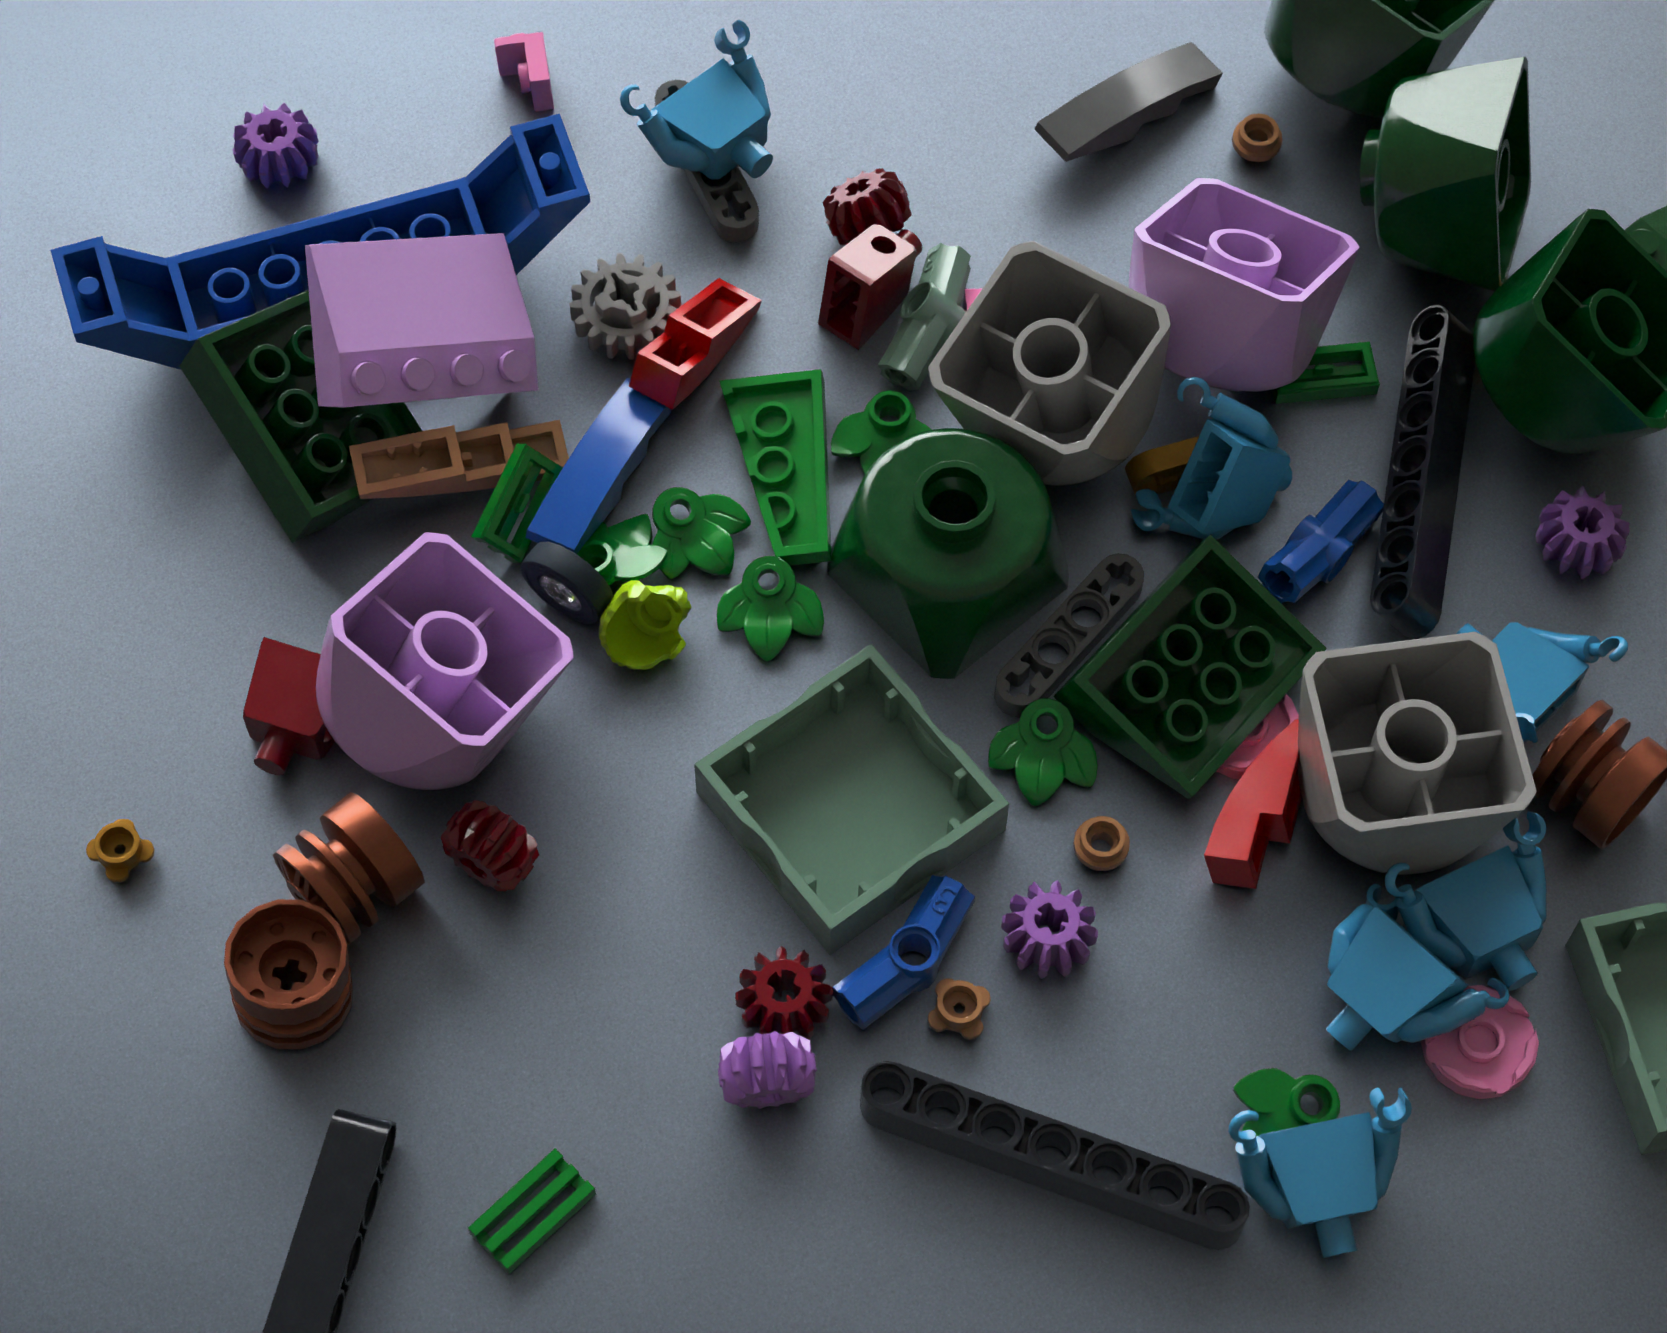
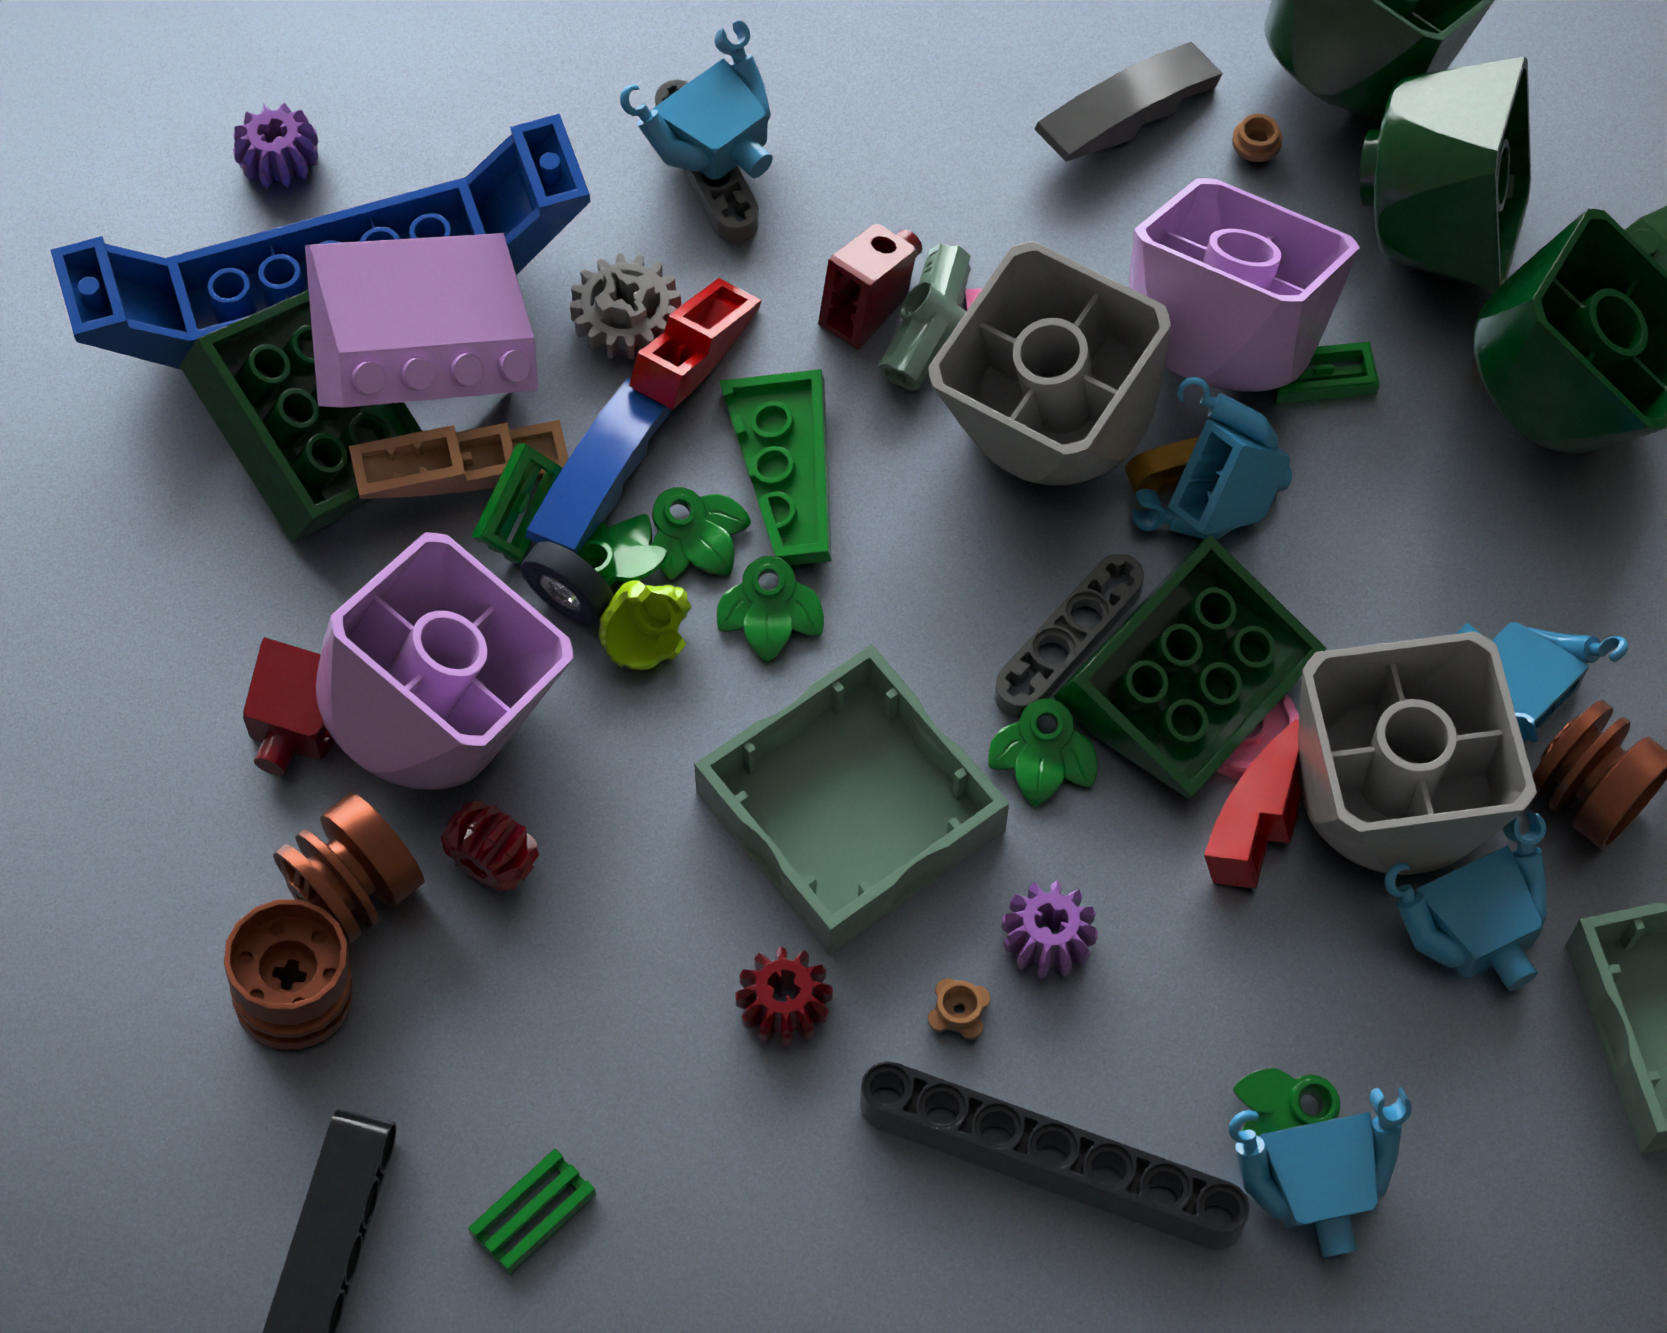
(111, 837): pearl gold plate -> none
(526, 56): bright pink bracket -> none
(767, 1070): medium lavender gear -> none
(866, 201): dark red gear -> none
(868, 435): green plate -> none
(888, 979): blue piece -> none
(950, 546): dark green piece -> none
(1104, 829): medium nougat plate -> none
(1322, 543): blue piece -> none
(1396, 981): dark azure torso -> none
(1424, 473): black beam -> none
(1487, 1053): bright pink tile -> none
(1582, 532): medium lavender gear -> none

